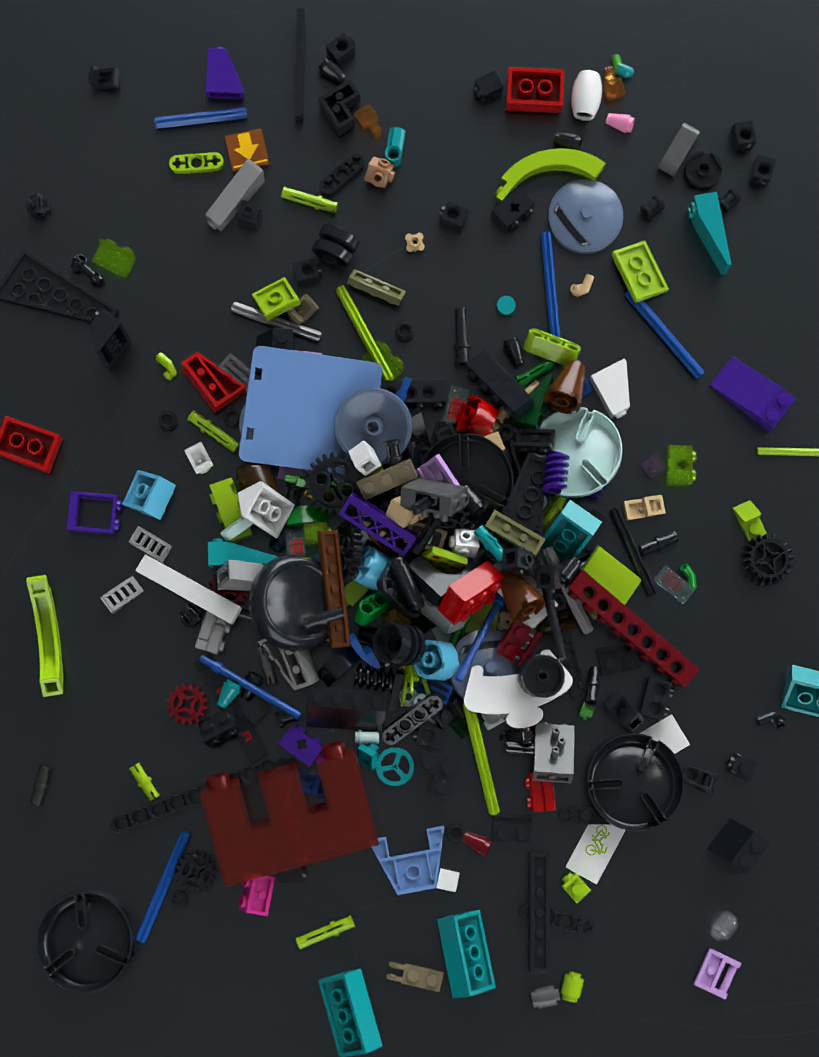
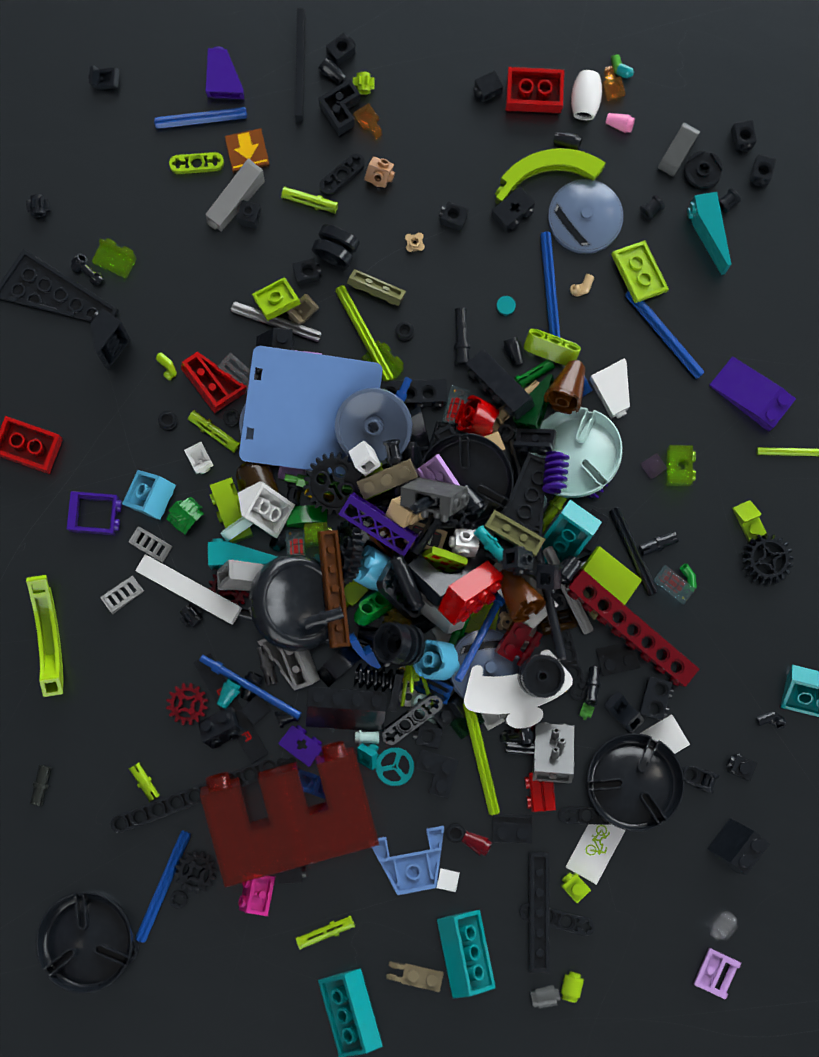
(184, 514): none -> green hair
(212, 634): light grey brick -> none
(363, 82): none -> lime gear
(395, 145): teal piece -> none
(643, 507): tan slope -> none

